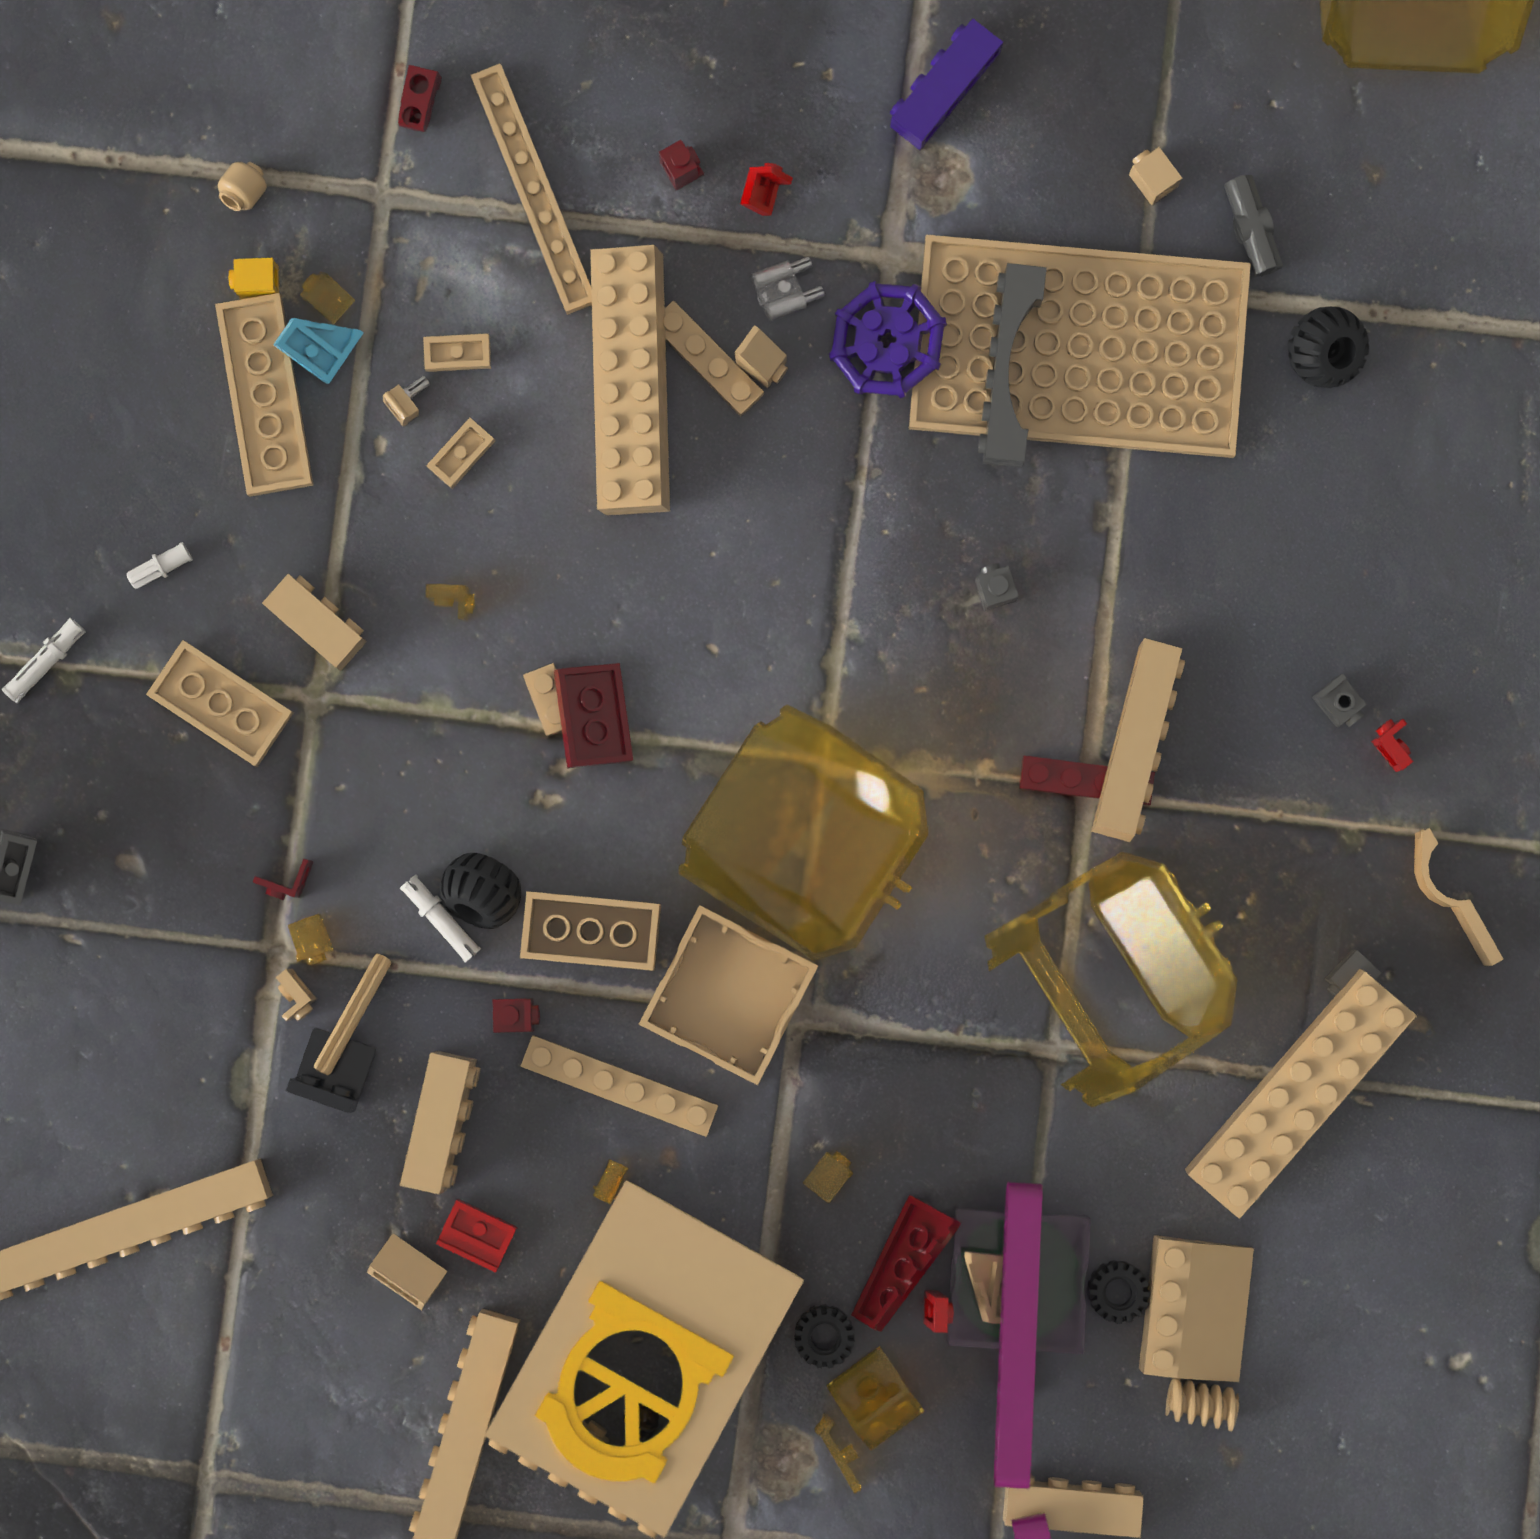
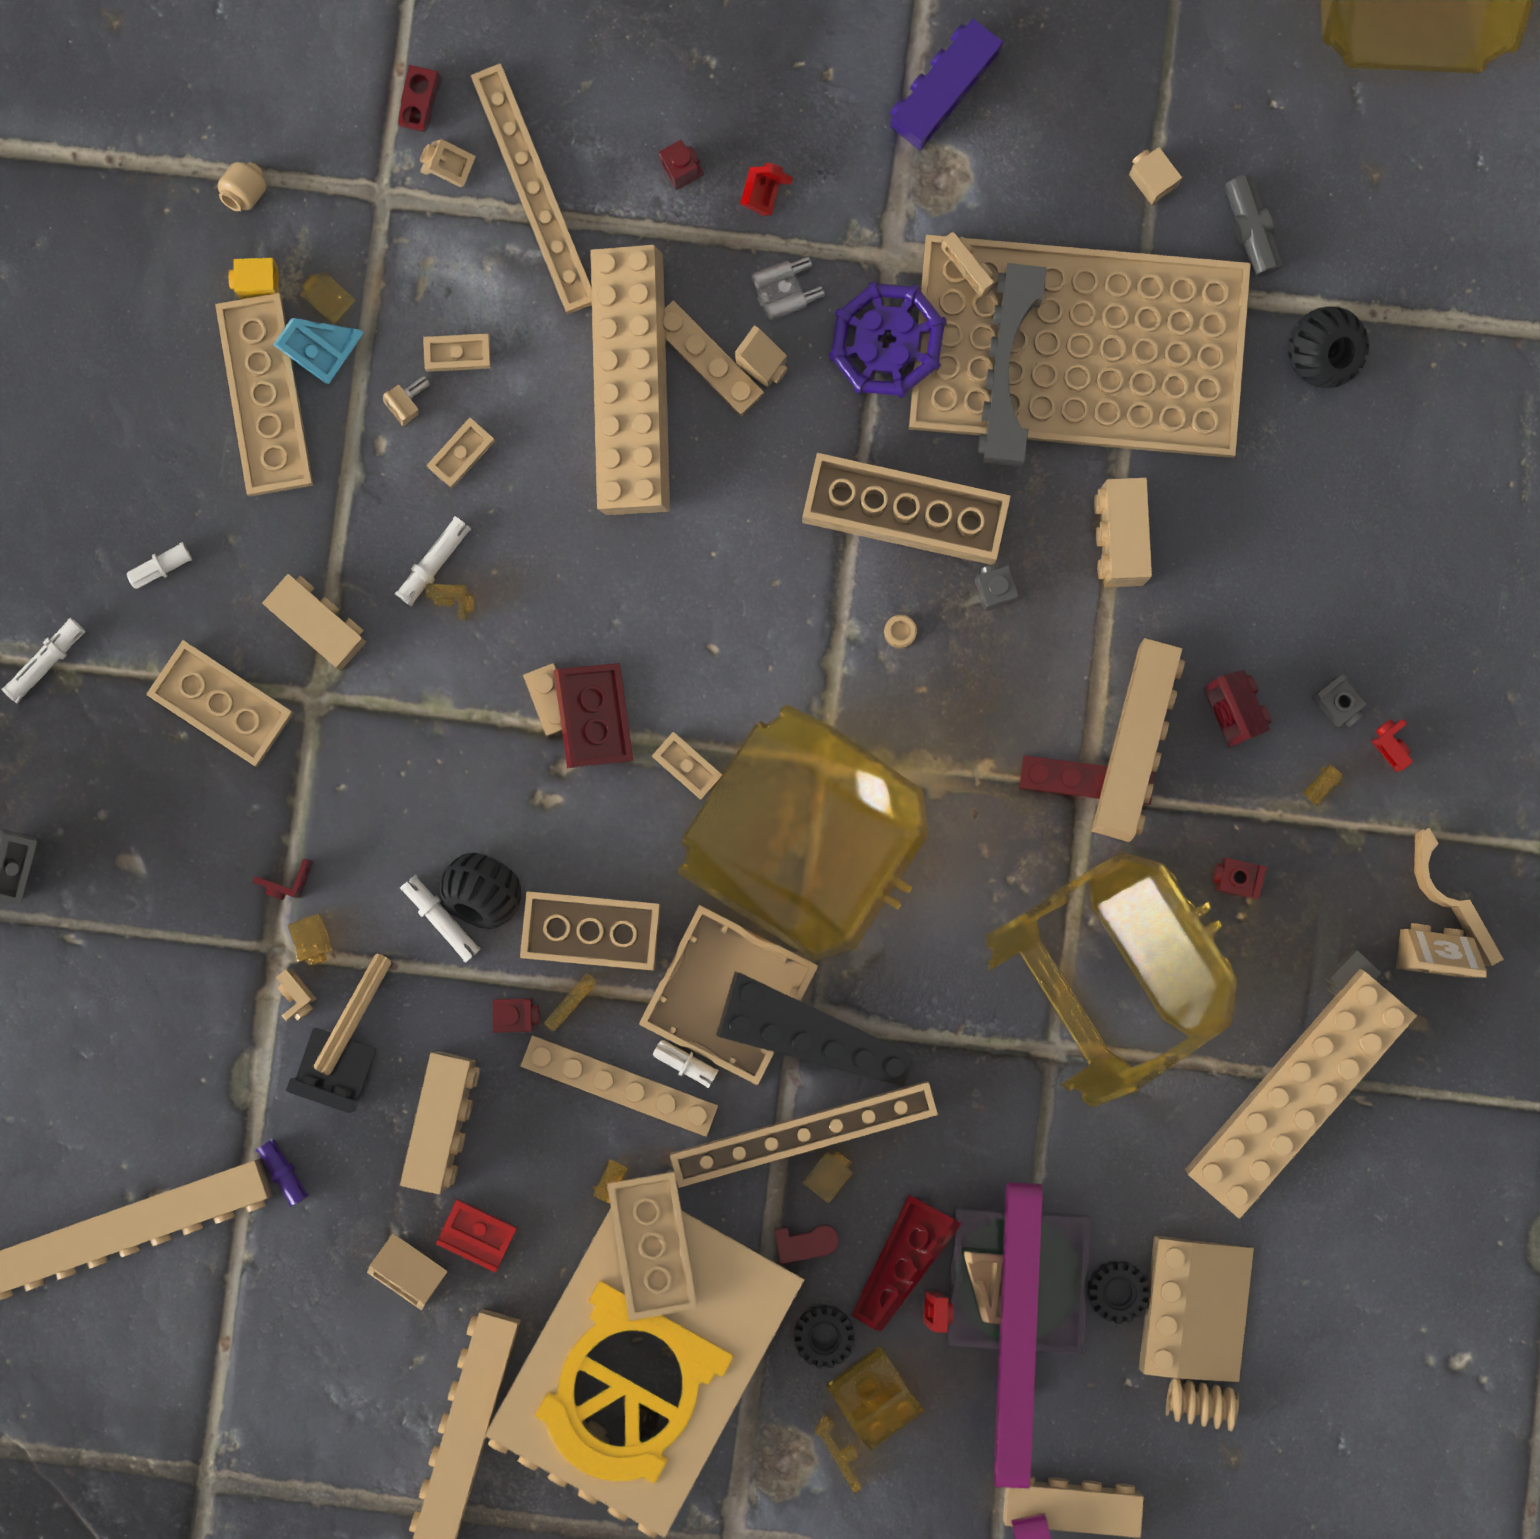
(282, 1172): none -> dark purple pin
(432, 561): none -> white pin
(447, 162): none -> tan bracket
(570, 1002): none -> clear yellow tile
(652, 1246): none -> tan plate
(685, 1063): none -> white axle
(687, 766): none -> tan plate
(787, 1026): none -> black wing
(803, 1134): none -> tan brick
(805, 1245): none -> dark red leg
(900, 631): none -> tan tile
(906, 509): none -> tan brick
(975, 273): none -> tan plate
(1123, 532): none -> tan brick
(1237, 707): none -> dark red slope
(1253, 882): none -> dark red brick
(1323, 784): none -> clear yellow pin
(1439, 953): none -> tan slope

